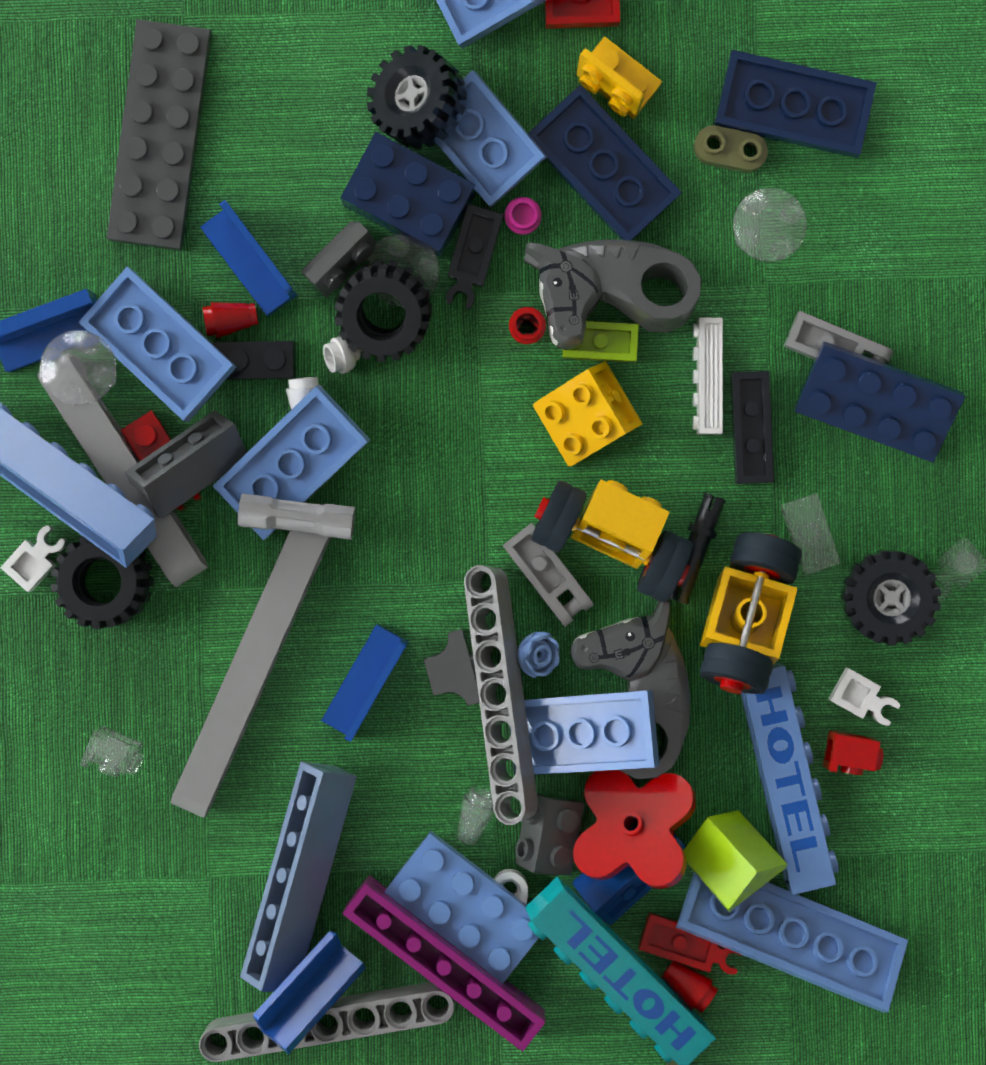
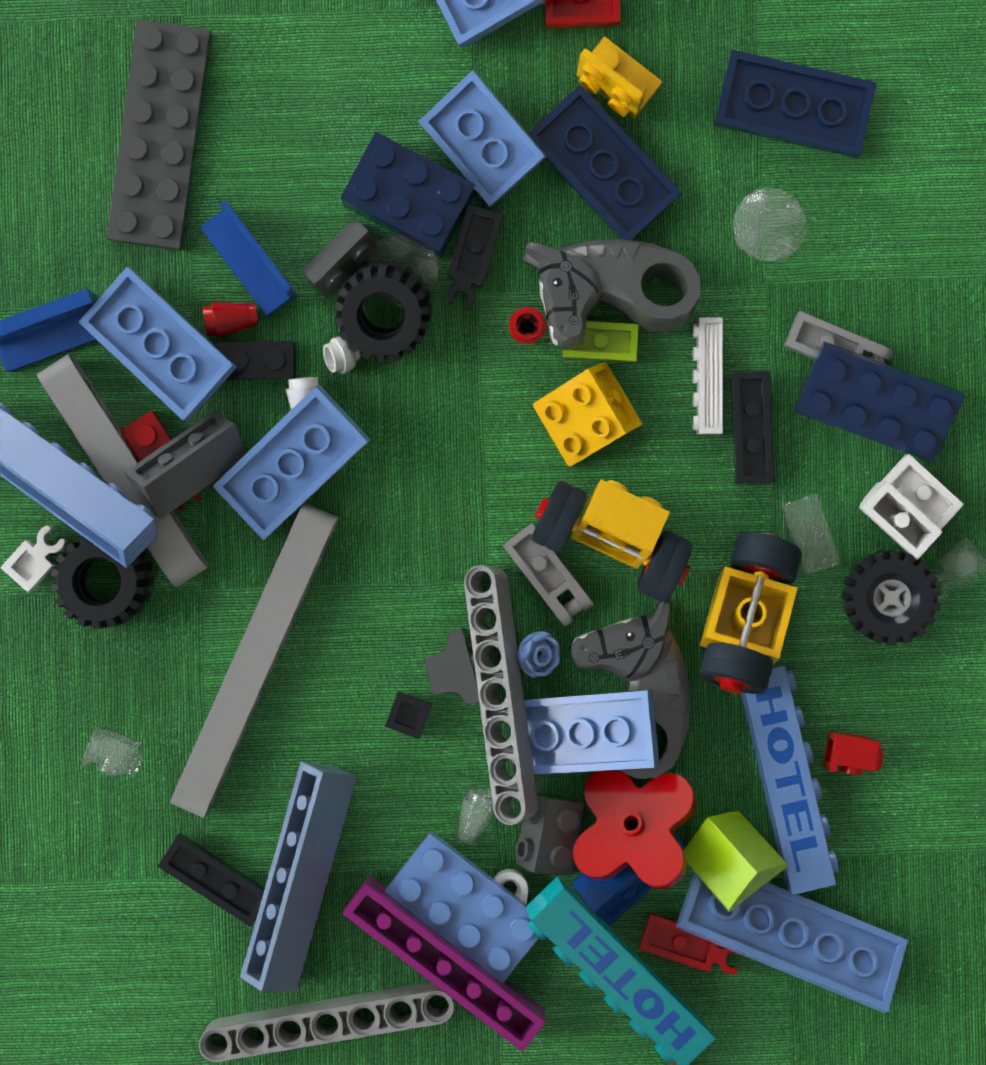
(78, 367): clear dish -> none
(213, 879): none -> black plate
(271, 513): light grey axle -> none
(308, 992): blue panel -> none
(364, 681): blue panel -> none
(401, 89): black wheel -> none
(408, 714): none -> black plate
(523, 215): dark pink plate -> none
(690, 986): red cone -> none
(700, 536): black pin -> none
(730, 153): olive plate -> none
(859, 695): white plate -> none
(910, 506): none -> white brick

